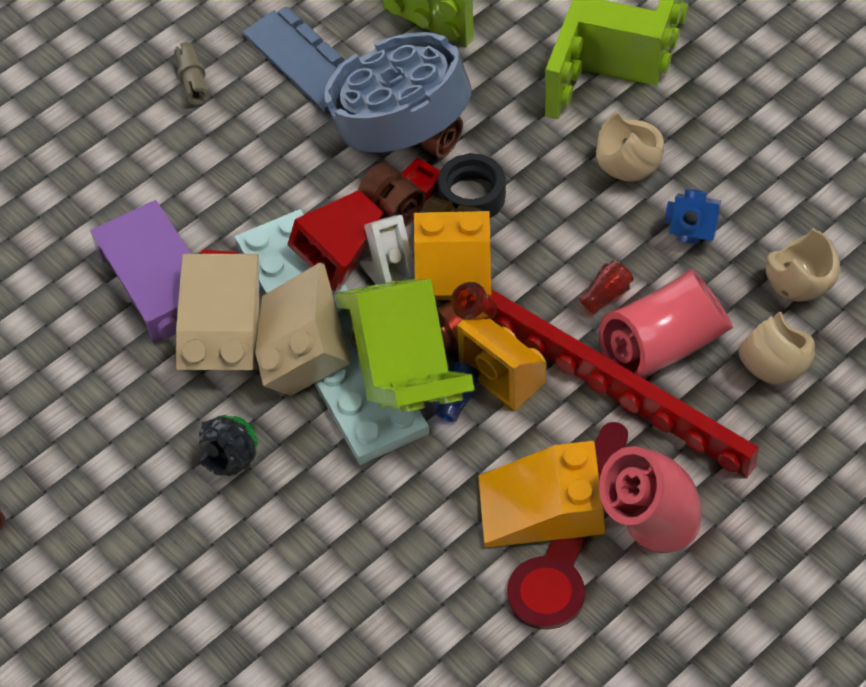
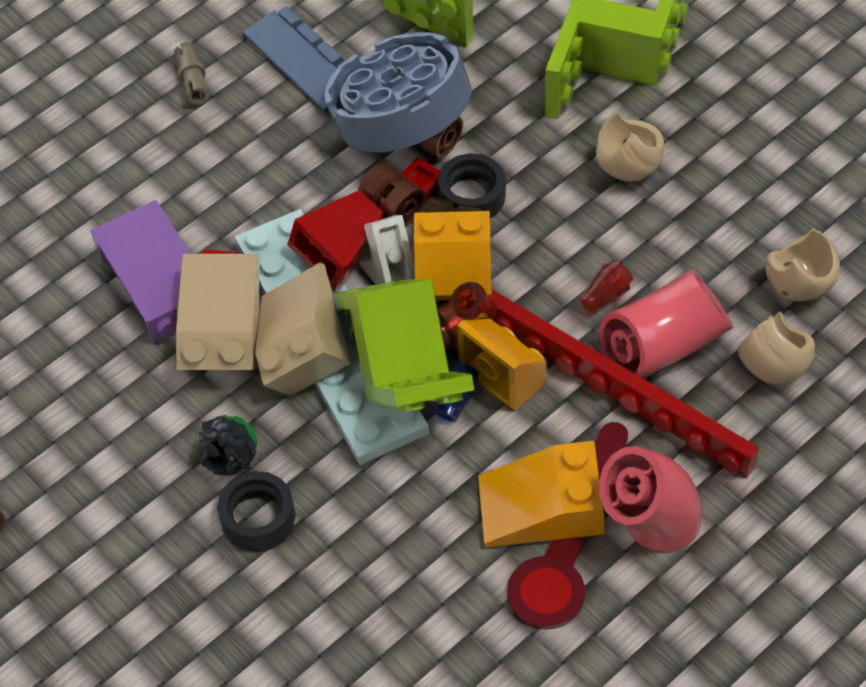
(250, 485): none -> black tyre
(707, 215): blue brick -> none

